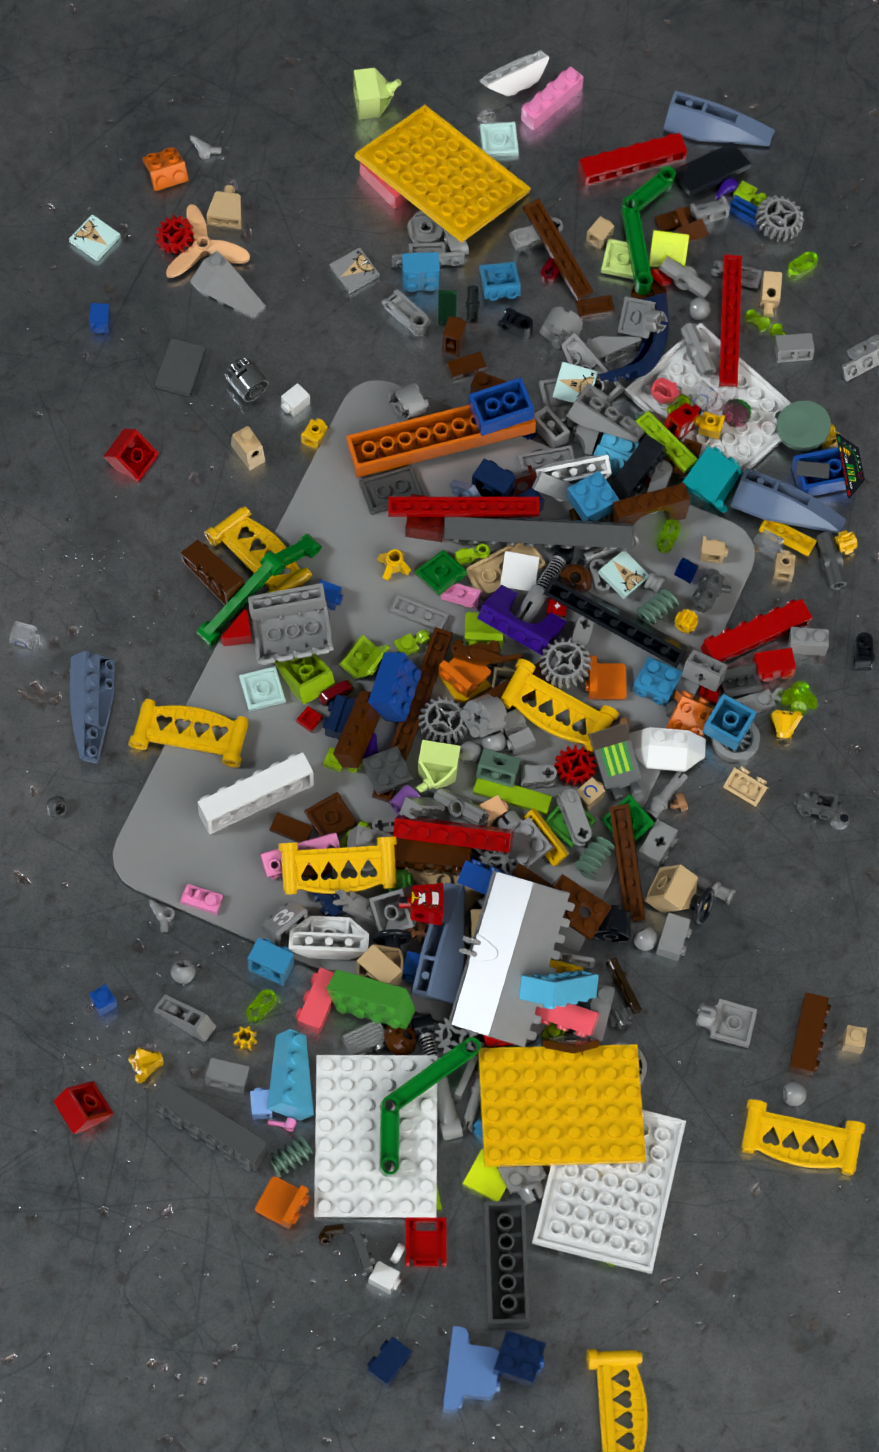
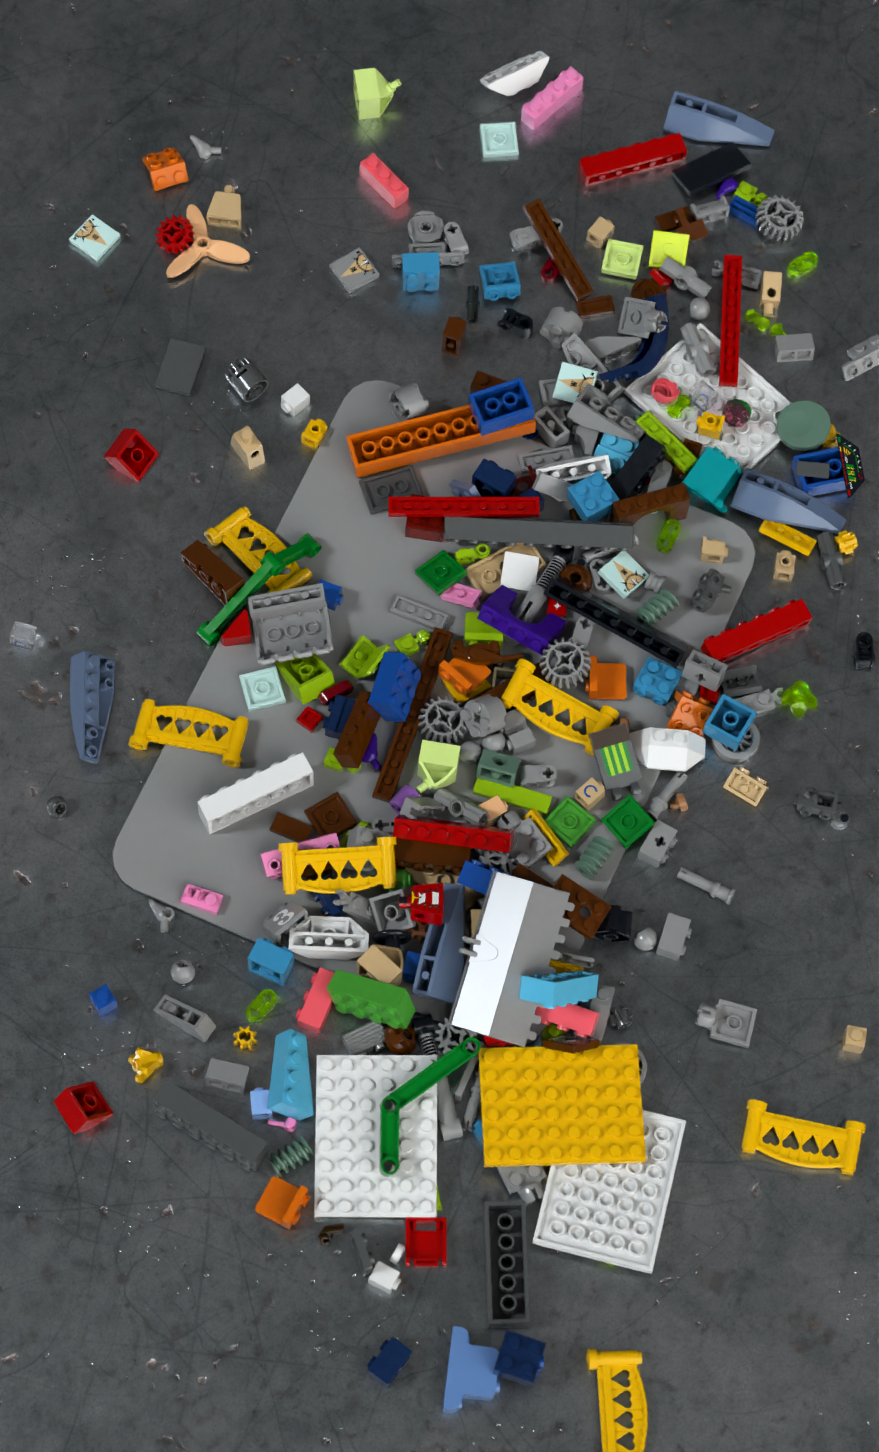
(99, 317): blue brick -> none
(222, 282): light grey wedge -> none
(387, 770): dark grey plate -> none
(394, 563): yellow rock -> none
(407, 313): light grey piece -> none
(442, 173): yellow plate -> none
(446, 305): clear green tile -> none
(466, 365): reddish brown tile -> none
(485, 1180): neon yellow tile -> none
(486, 116): clear tile -> none
(574, 816): light grey piece -> none
(582, 770): red gear -> none
(620, 979): dark brown pin -> none
(627, 861): reddish brown plate -> none
(634, 229): green piece -> none
(676, 890): tan piece -> none
(683, 417): red torso -> none
(686, 570): clear blue tile -> none
(686, 621): yellow gear -> none
(768, 544): clear brick -> none
(775, 664): red brick -> none
(785, 722): yellow rock -> none
(794, 1093): light grey piece -> none
(808, 641): light grey brick -> none
(808, 1035): reddish brown brick -> none

